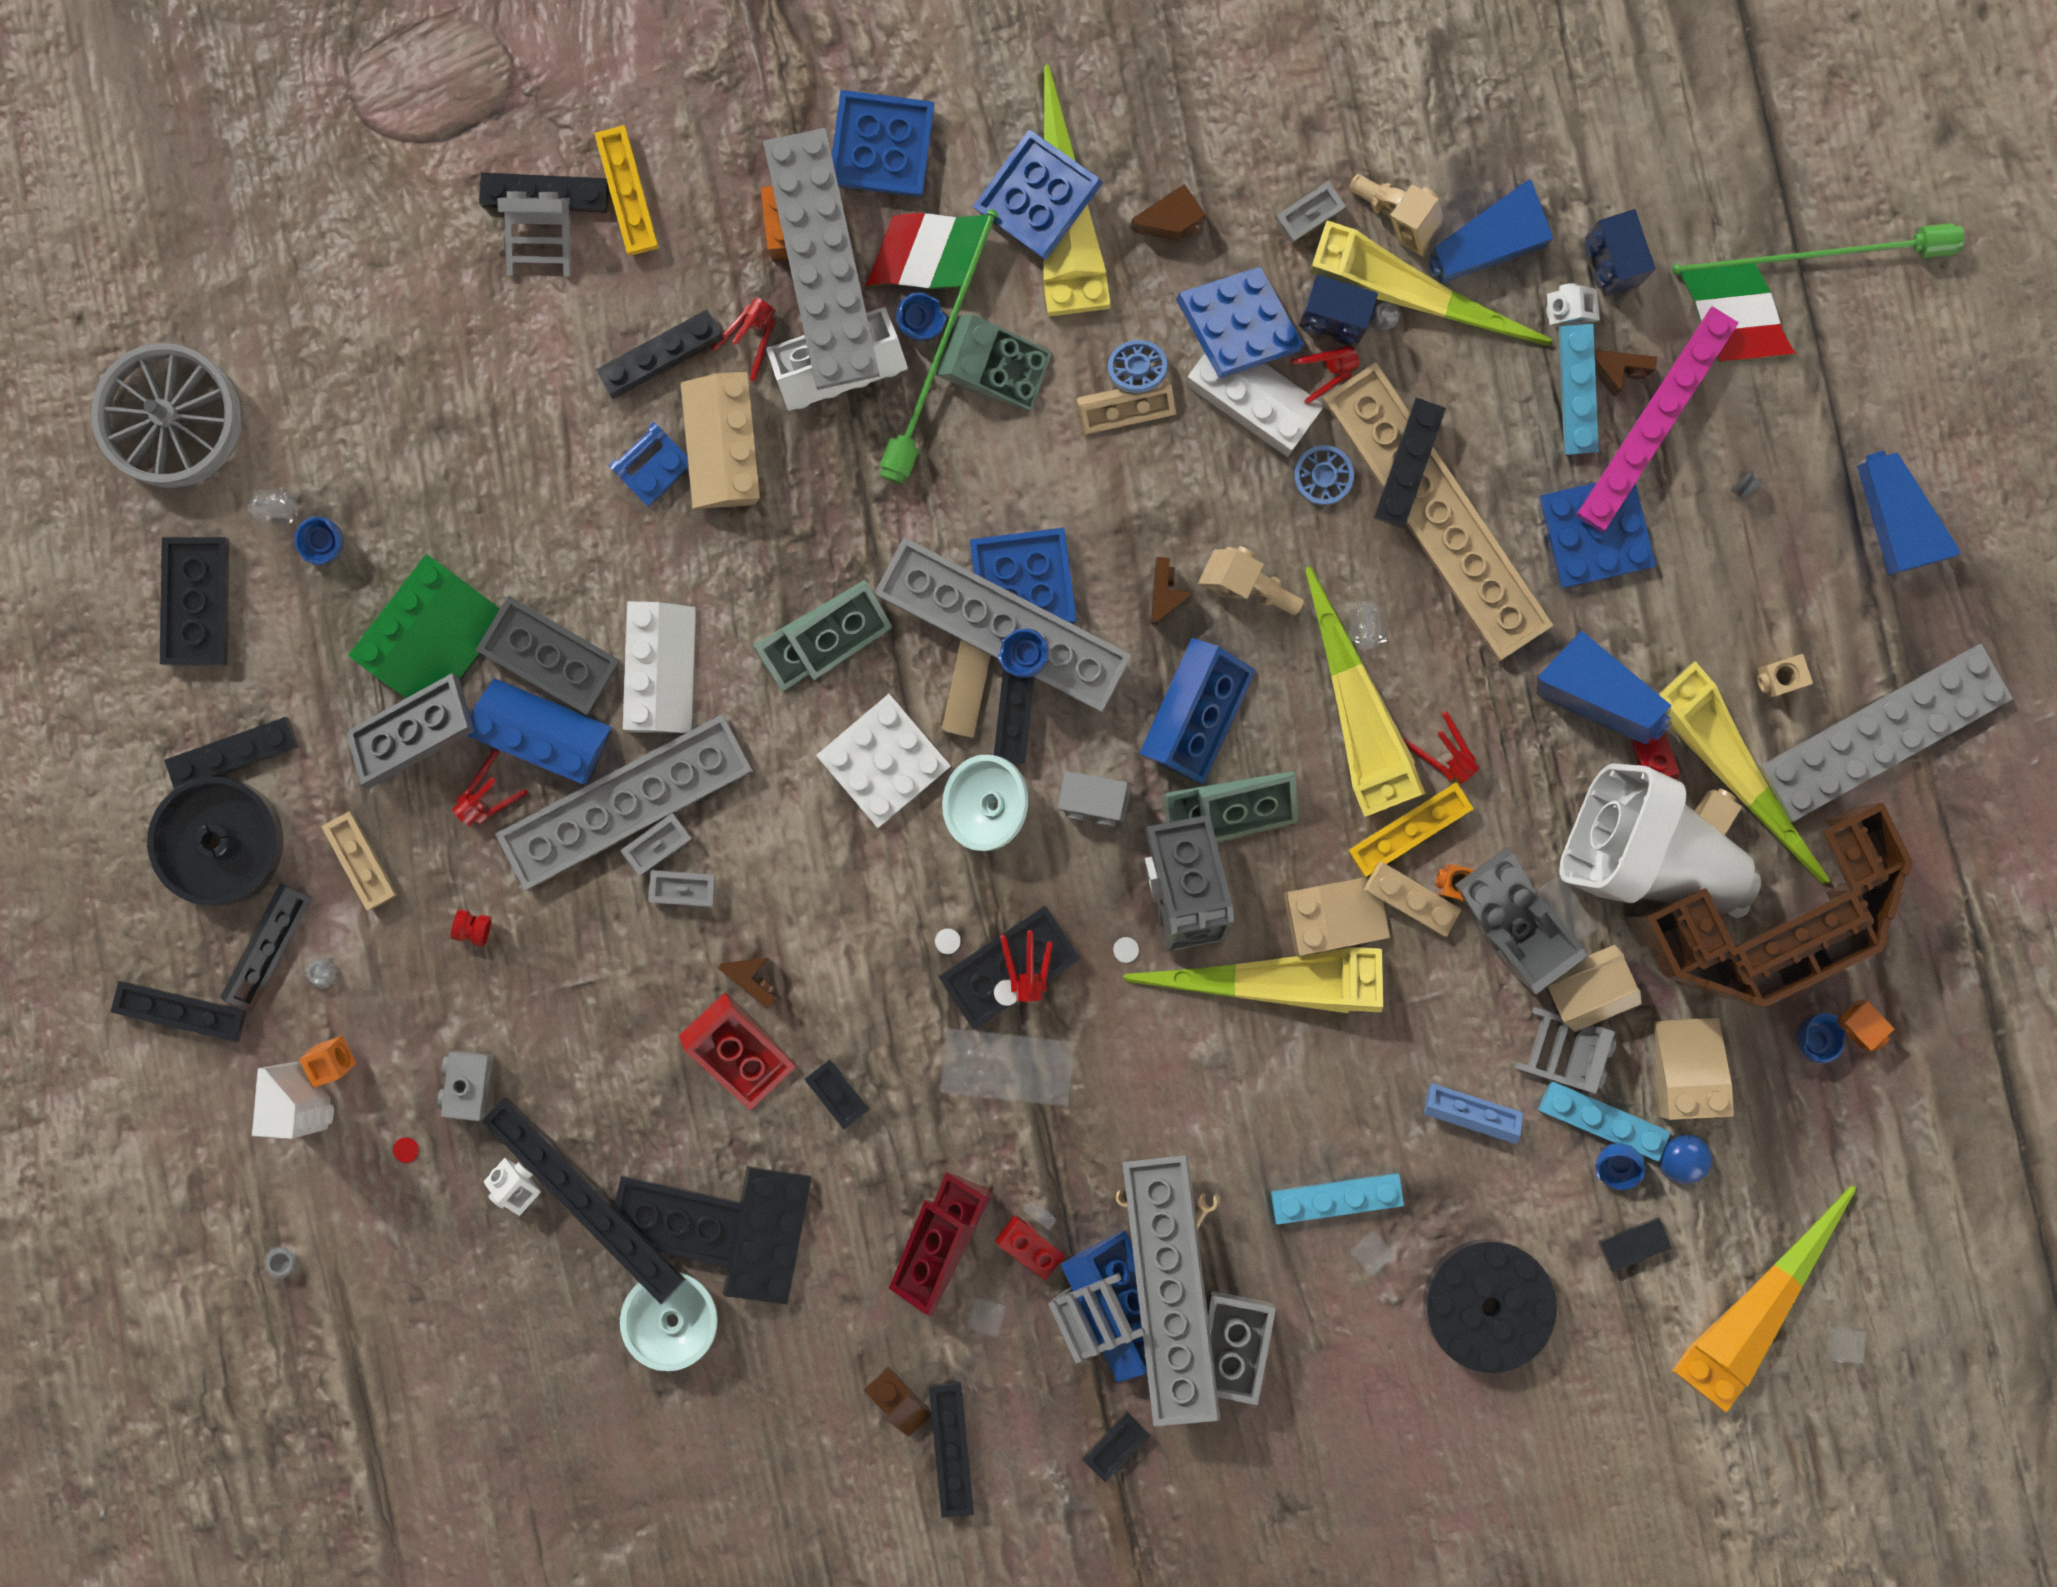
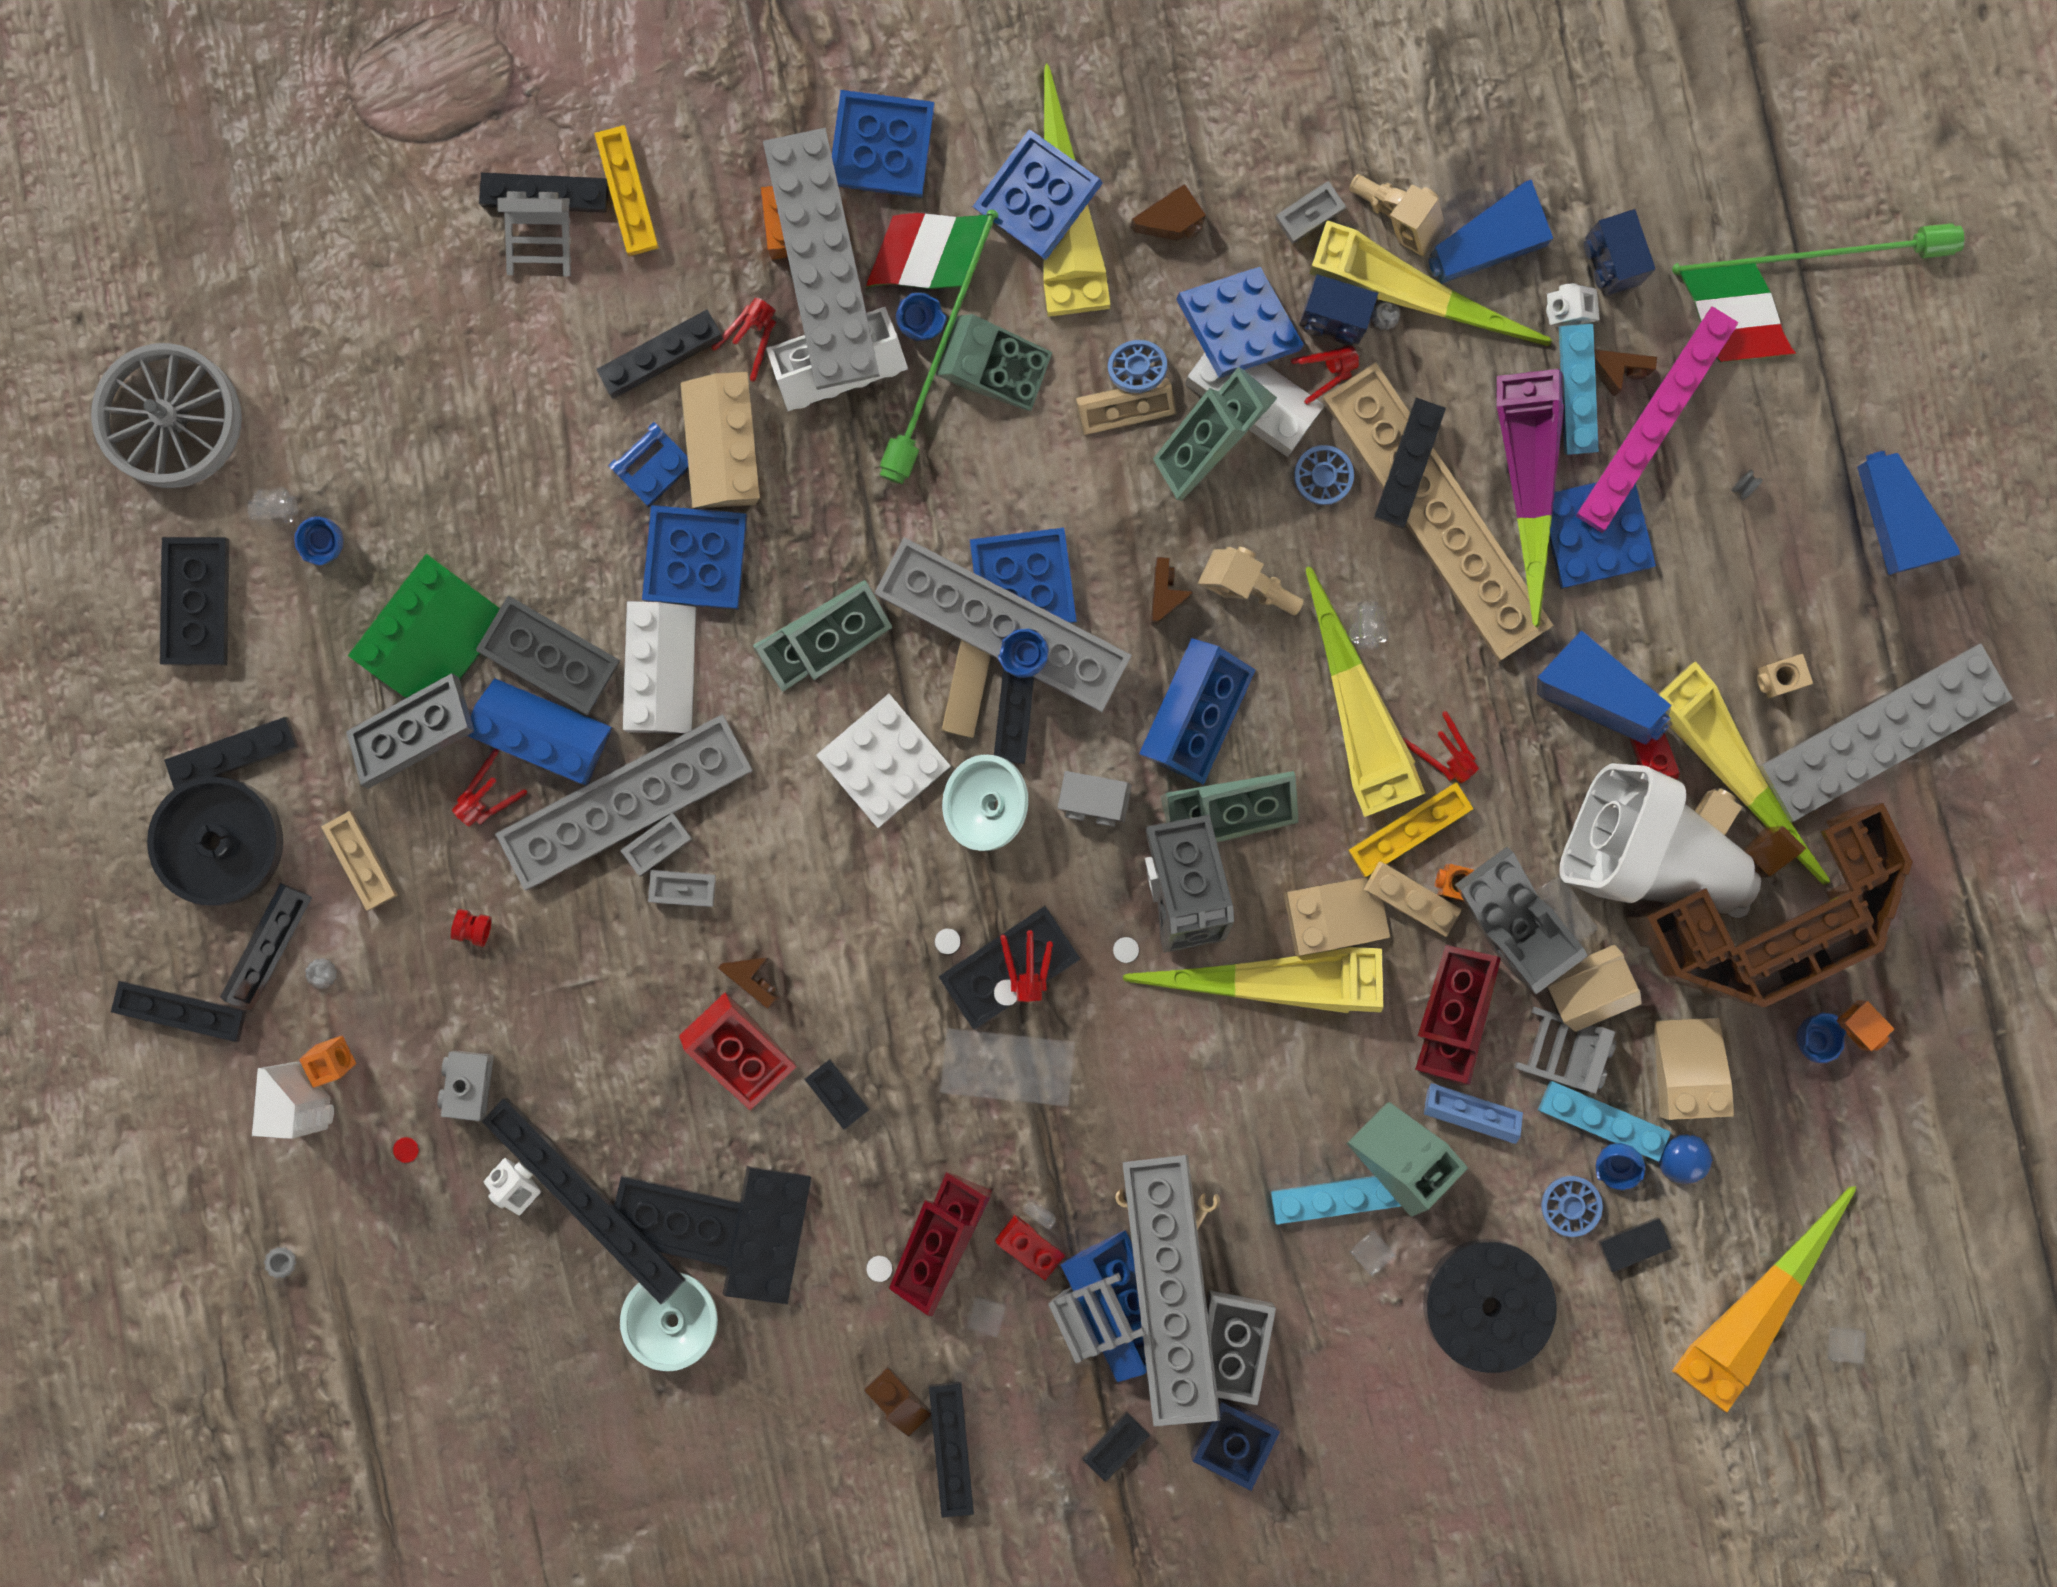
(694, 557): none -> blue plate
(879, 1268): none -> white sticker
(1211, 431): none -> sand green slope
(1235, 1444): none -> dark blue brick
(1407, 1158): none -> sand green slope
(1457, 1014): none -> dark red slope
(1531, 427): none -> magenta plate
(1571, 1206): none -> medium blue wheel
(1773, 850): none -> reddish brown slope

